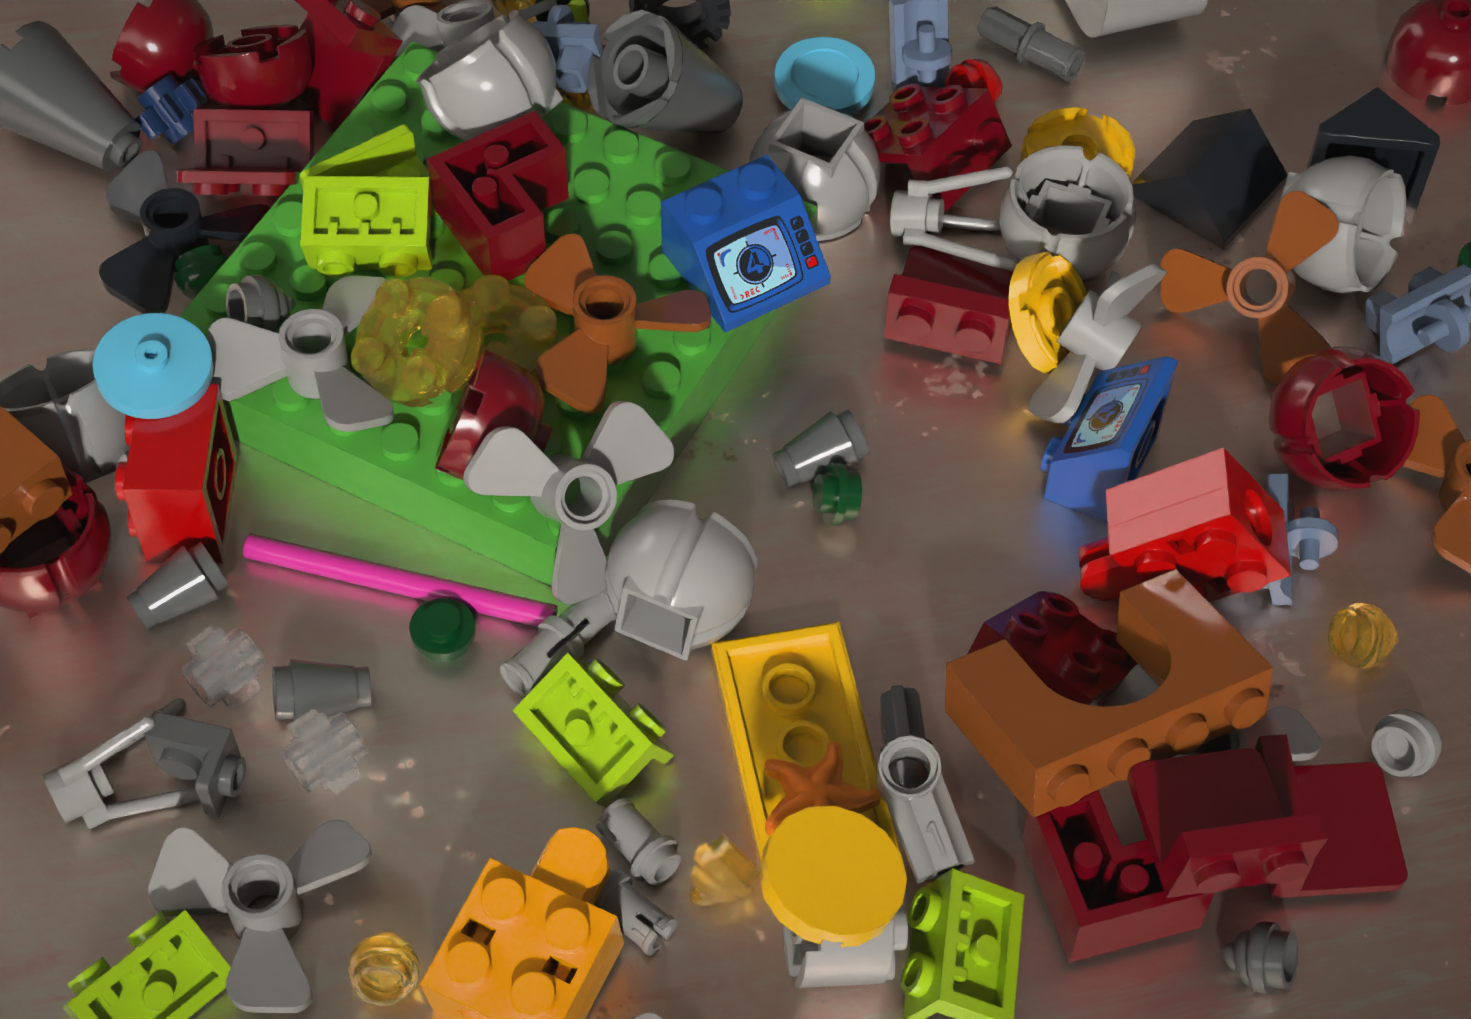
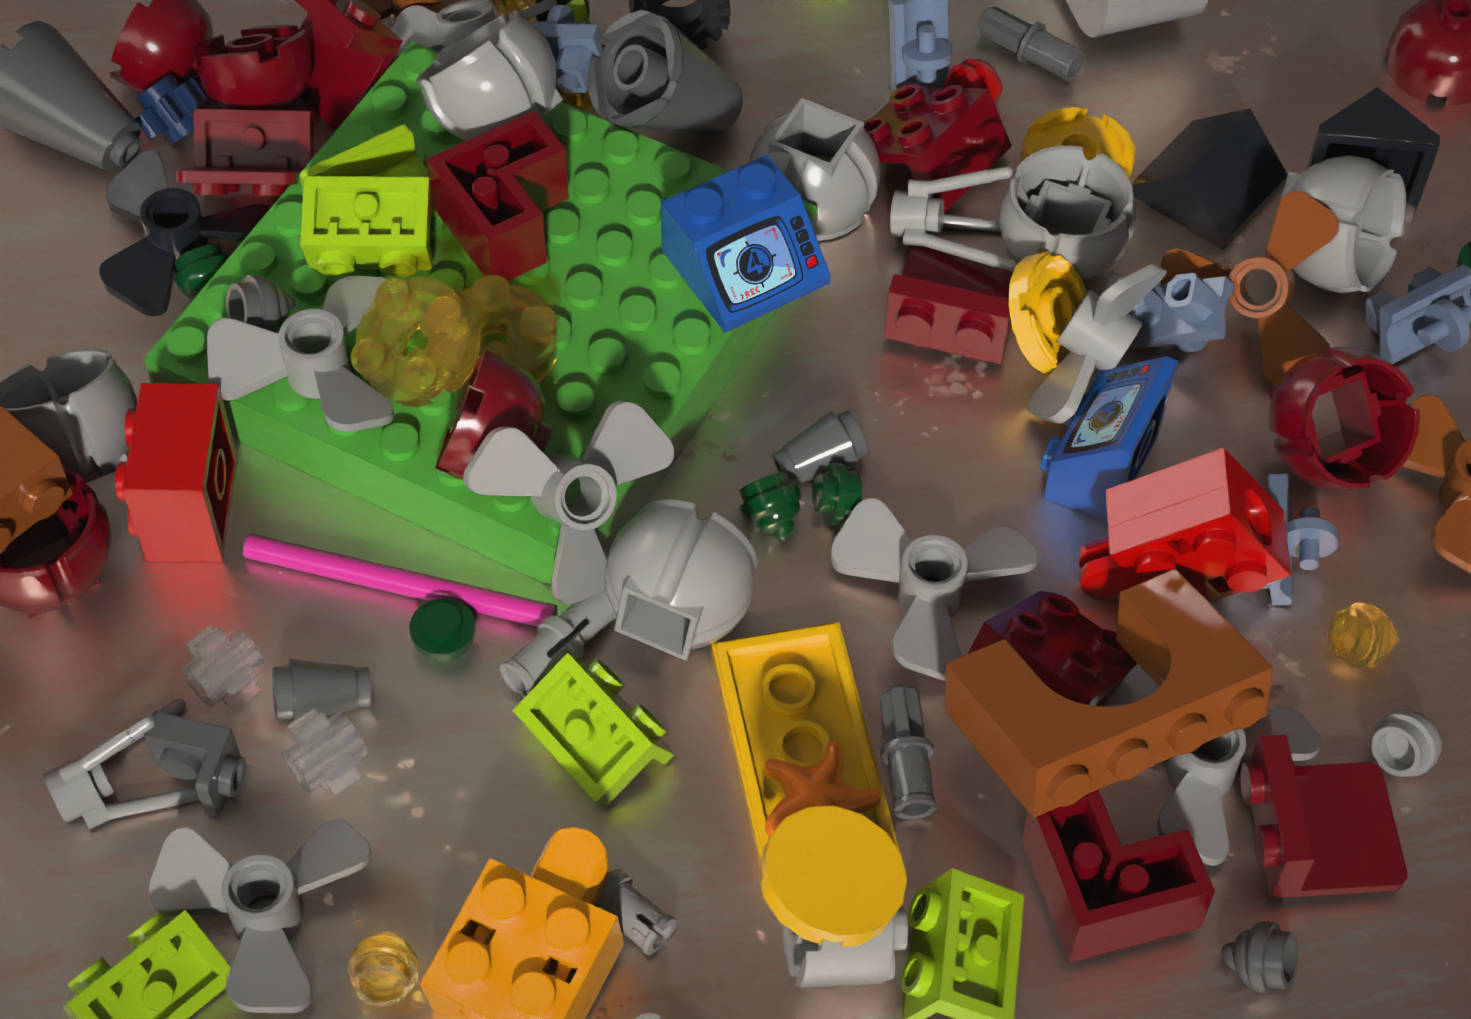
(153, 365): medium azure piece -> none
(178, 586): dark grey cone -> none
(603, 321): dark orange piece -> none
(648, 852): light grey pin -> none
(721, 873): clear yellow plate -> none
(778, 506): none -> dark green plate
(826, 73): medium azure piece -> none
(879, 548): none -> light grey piece
(925, 813): light grey piece -> none
(1183, 313): none -> sand blue hips
(1220, 823): dark red bracket -> none

